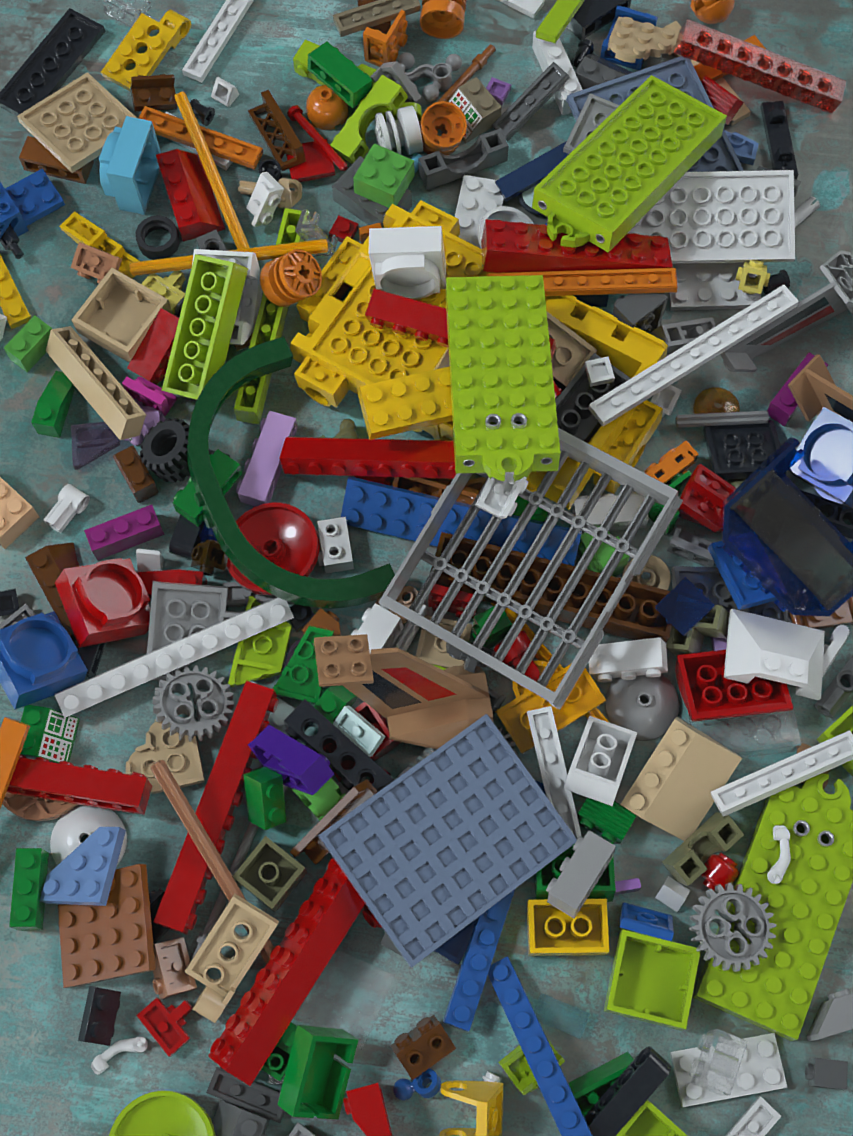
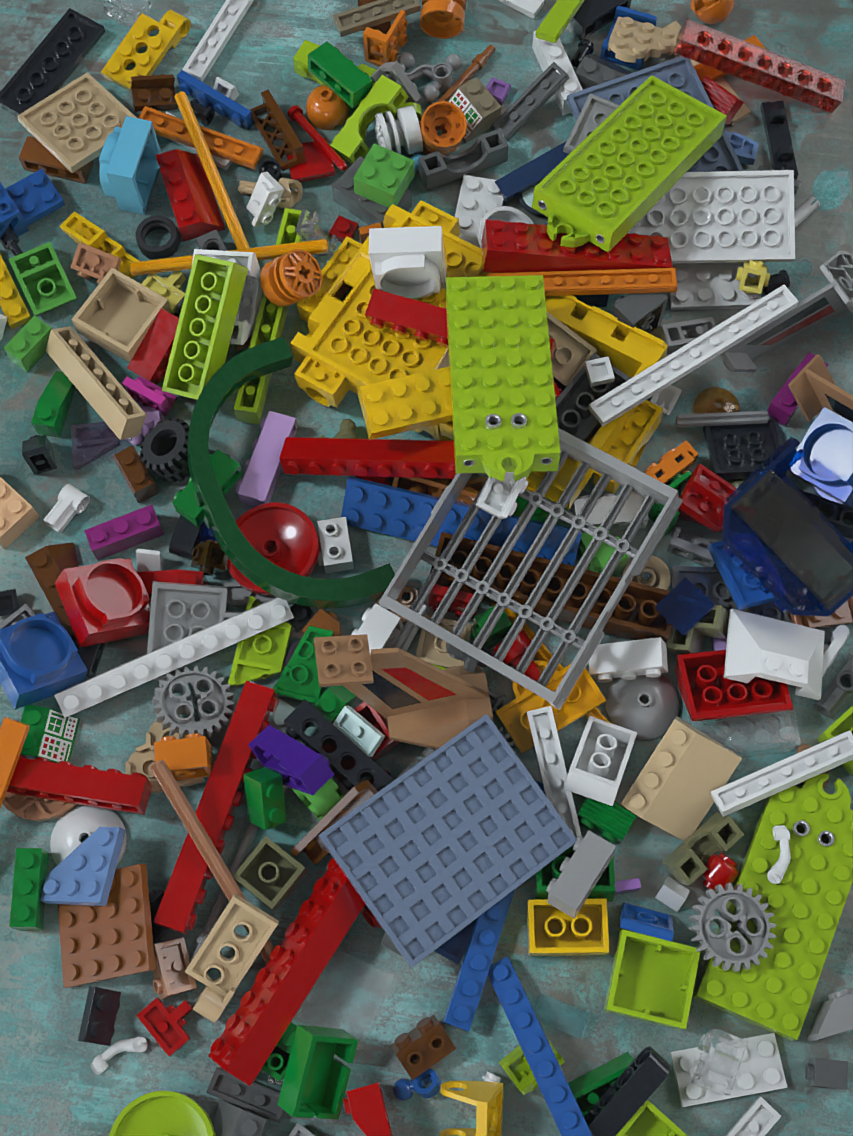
(38, 454): none -> black slope
(42, 279): none -> bright green slope
(187, 756): none -> orange brick
(208, 96): none -> blue plate

